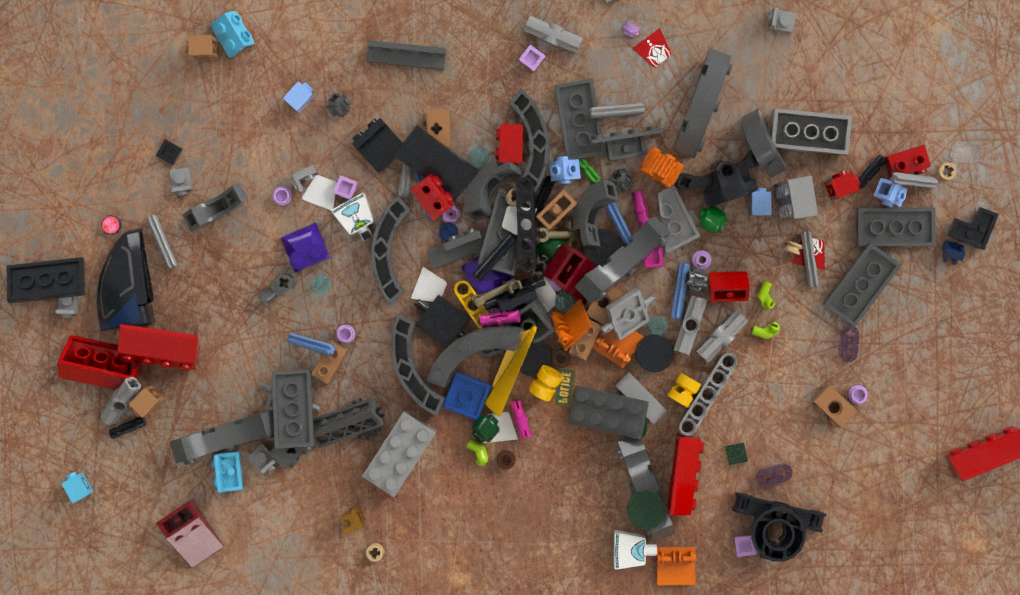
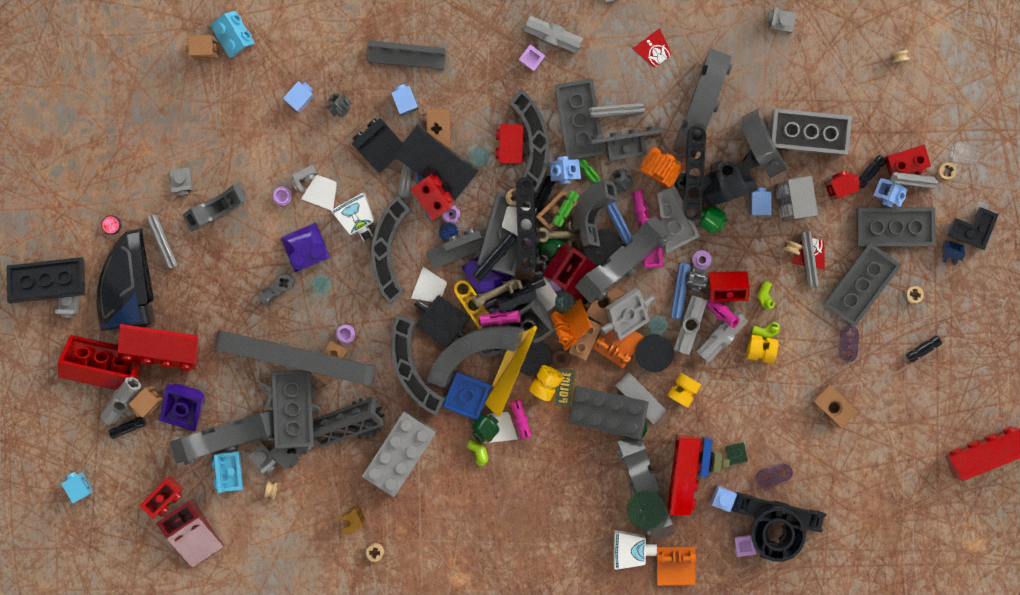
(161, 497): none -> red brick
(169, 152): black tile -> none
(182, 406): none -> dark purple slope
(271, 490): none -> tan bush
(295, 357): none -> dark grey beam
(311, 344): medium blue axle -> none
(345, 187): lavender plate -> none
(404, 99): none -> light blue brick
(481, 188): dark grey arch -> none
(501, 464): reddish brown plate -> none
(565, 208): none -> bright green axle
(631, 29): lavender plate -> none
(689, 165): none -> black beam
(698, 399): light grey beam -> none
(705, 457): none -> blue tile
(717, 462): none -> olive tile
(723, 313): none -> dark pink pin
(723, 498): none -> light blue brick
(762, 349): none -> yellow wheel
(857, 394): lavender plate -> none
(900, 56): none -> tan bush
(918, 290): none -> tan bush
(924, 349): none -> black axle

